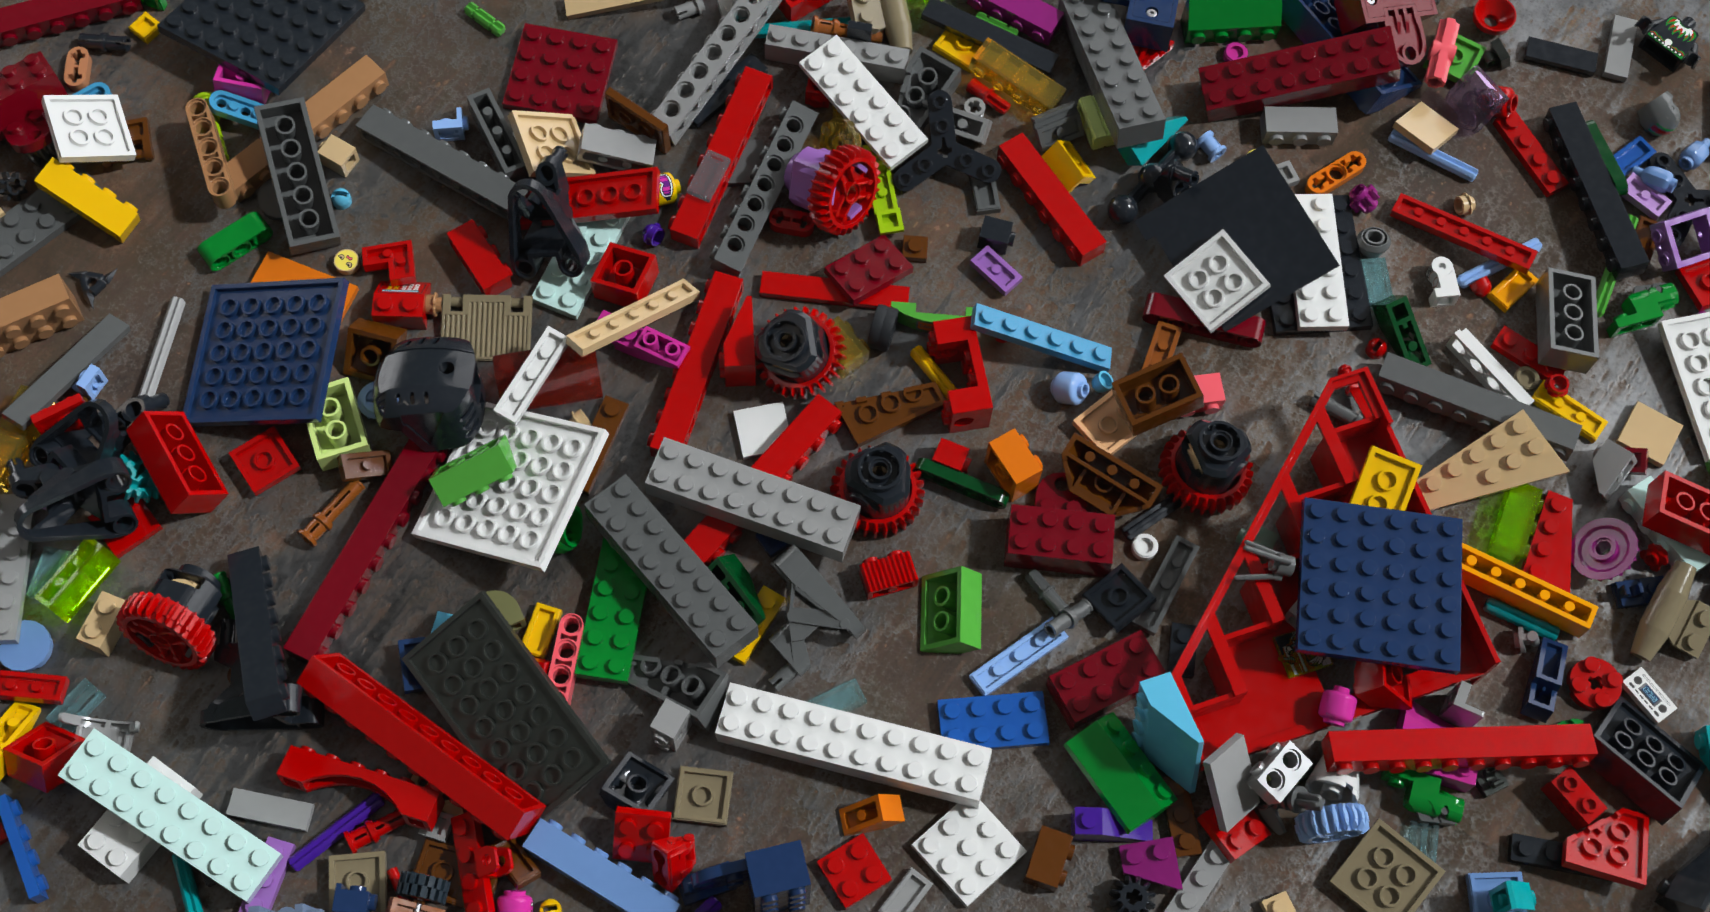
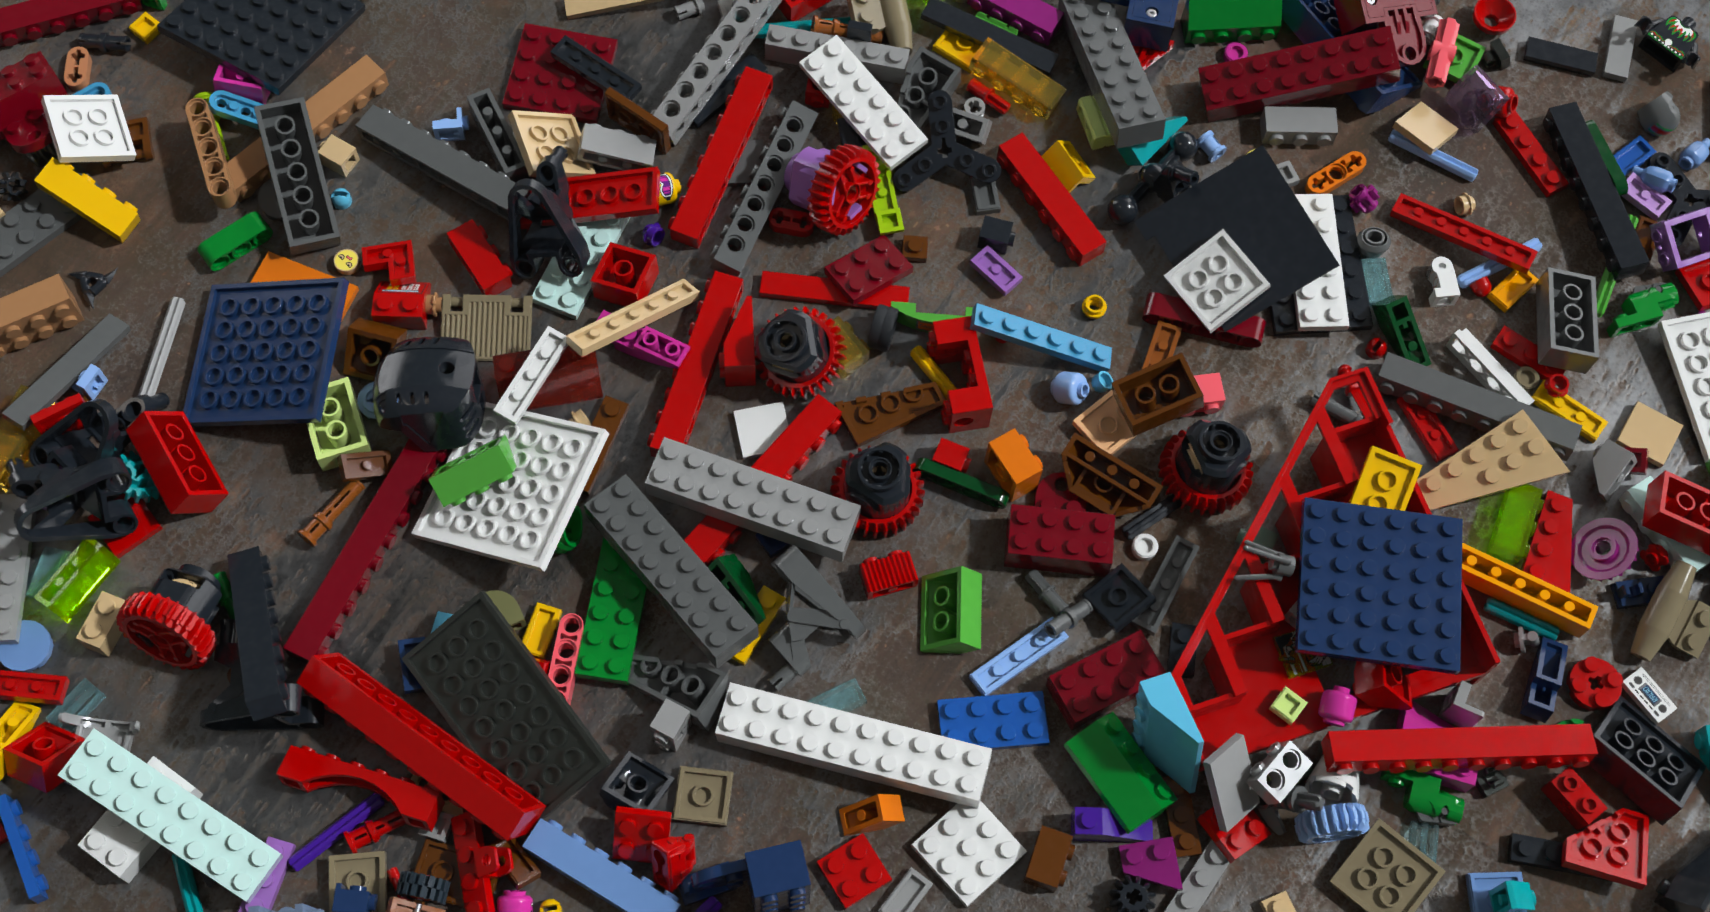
(265, 461): red plate -> none
(270, 809): light grey tile -> none
(484, 19): bright green axle -> none
(594, 68): none -> black plate
(708, 175): clear light blue tile -> none
(838, 130): clear yellow plate -> none
(1057, 124): dark grey plate -> none
(1094, 300): none -> yellow plate
(1288, 705): none -> yellowish green tile
(1429, 430): none -> red tile
(1430, 27): none -> white bush

